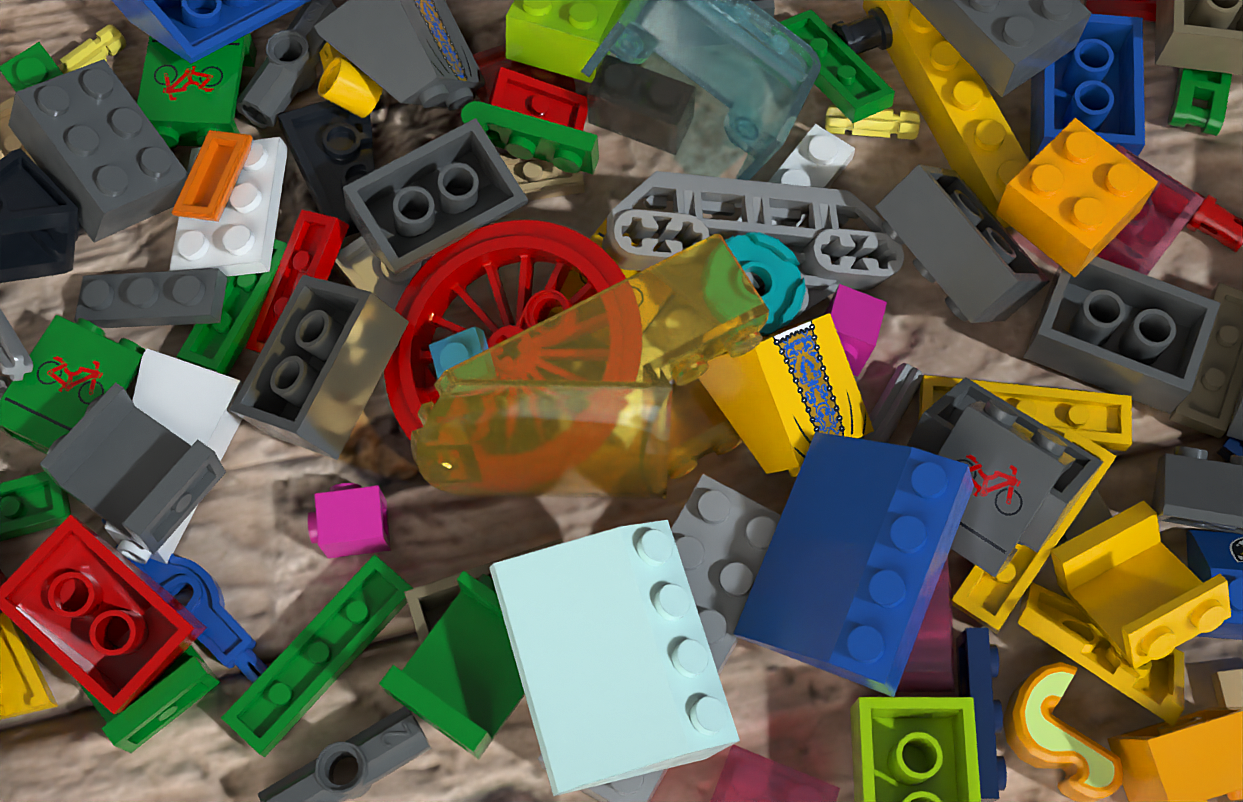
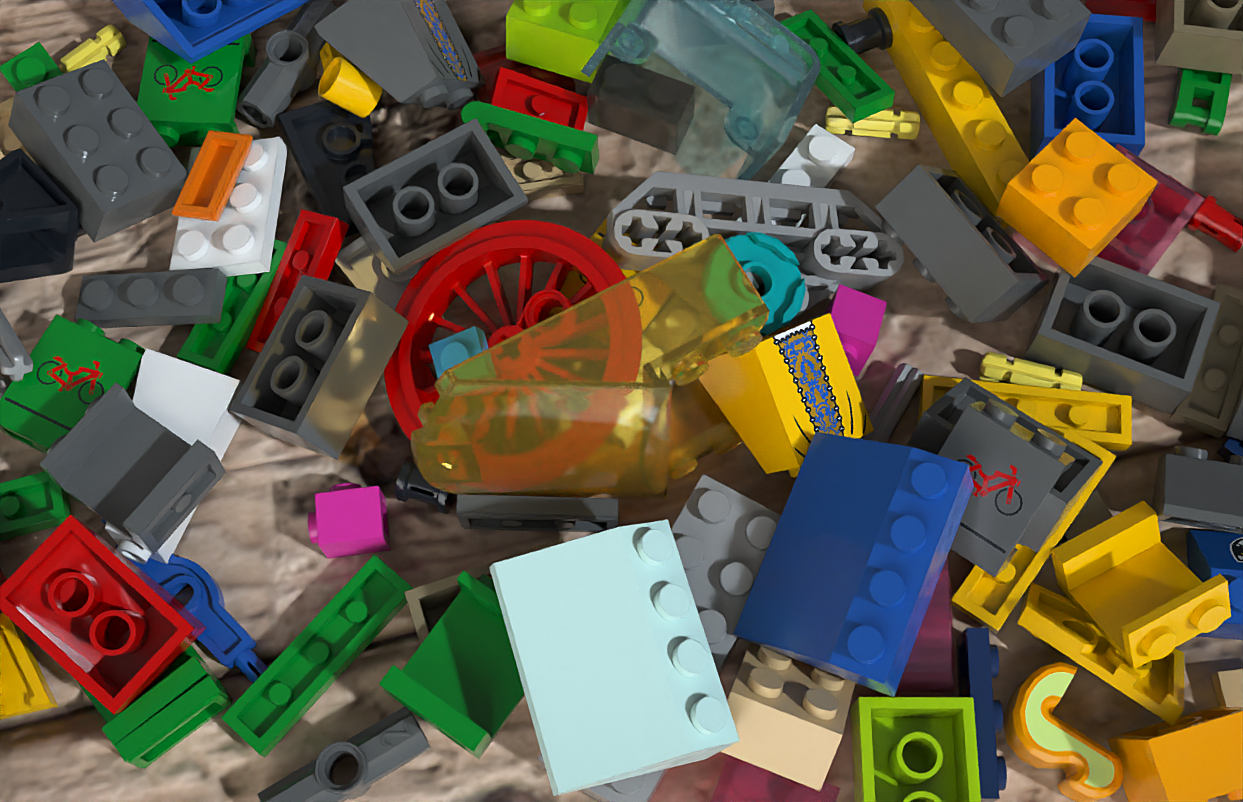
(174, 723): none -> green tile
(413, 486): none -> black bush
(537, 513): none -> dark grey tile
(788, 715): none -> tan brick
(1023, 372): none -> light yellow axle

